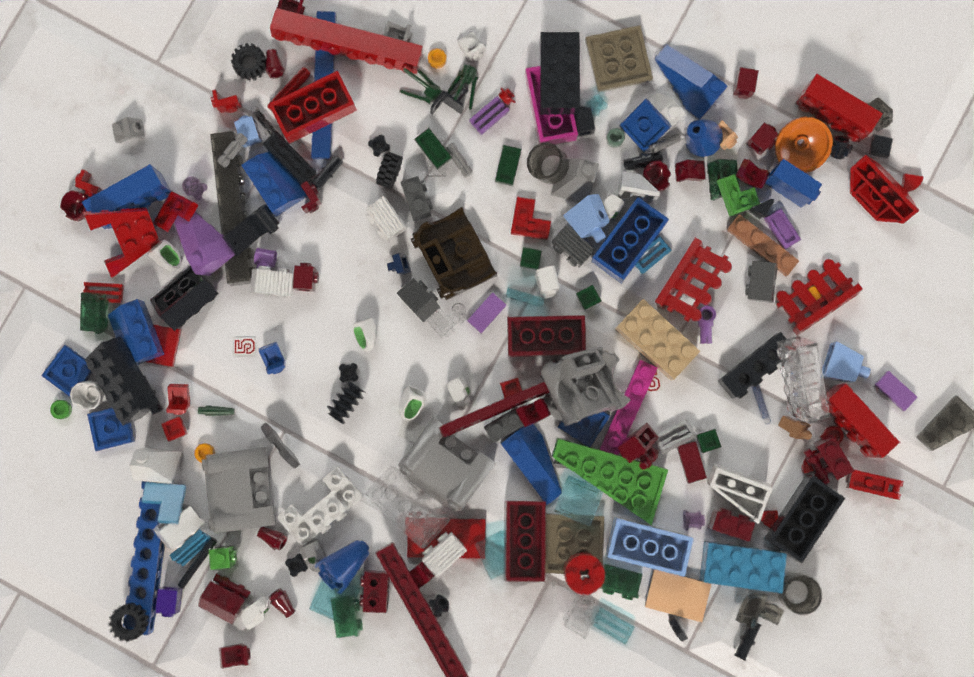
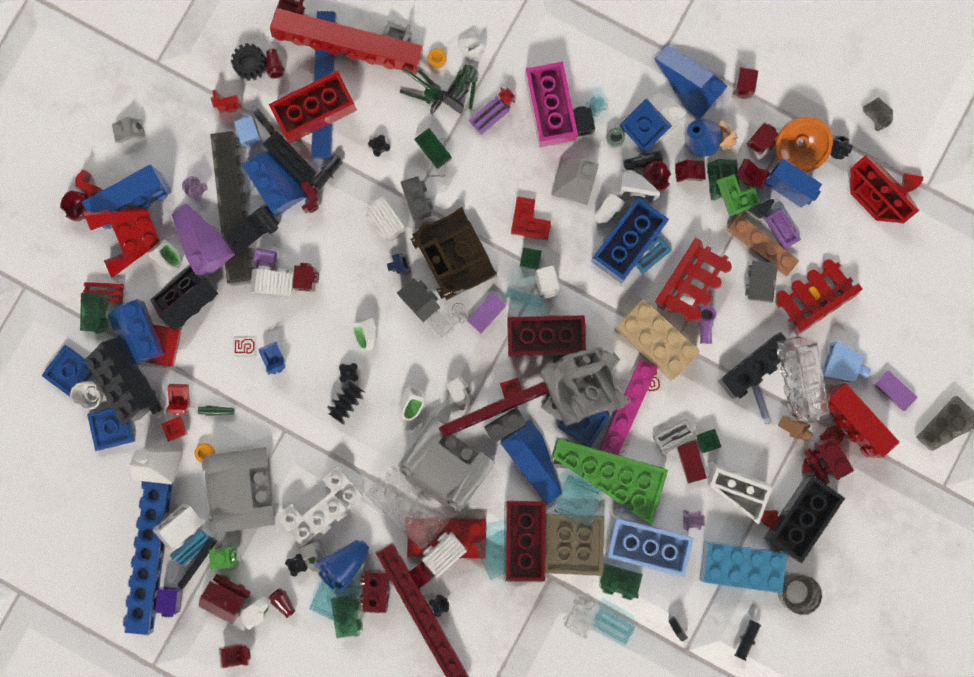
(61, 409): bright green tile -> none
(116, 622): black tyre -> none
(169, 496): dark azure tile -> none
(174, 206): red tile -> none
(231, 151): light grey axle -> none
(273, 538): dark red cone -> none
(284, 451): flat silver tile -> none
(292, 85): red axle -> none
(389, 170): black tyre -> none
(410, 430): white sticker -> none
(459, 160): light grey axle -> none
(508, 165): dark green tile -> none
(533, 412): dark red bracket -> none
(539, 154): clear smoke piece -> none
(559, 73): black brick -> none
(573, 246): dark grey brick -> none
(586, 584): red brick -> none
(588, 218): light blue torso -> none
(588, 297): dark green plate -> none
(618, 58): dark tan plate -> none
(640, 445): dark red brick -> none
(664, 143): light grey piece -> none
(678, 595): light nougat tile -> none
(738, 527): dark red brick -> none
(755, 607): clear smoke brick -> none
(838, 108): red brick -> none
(874, 484): red plate -> none
(880, 146): black tile -> none

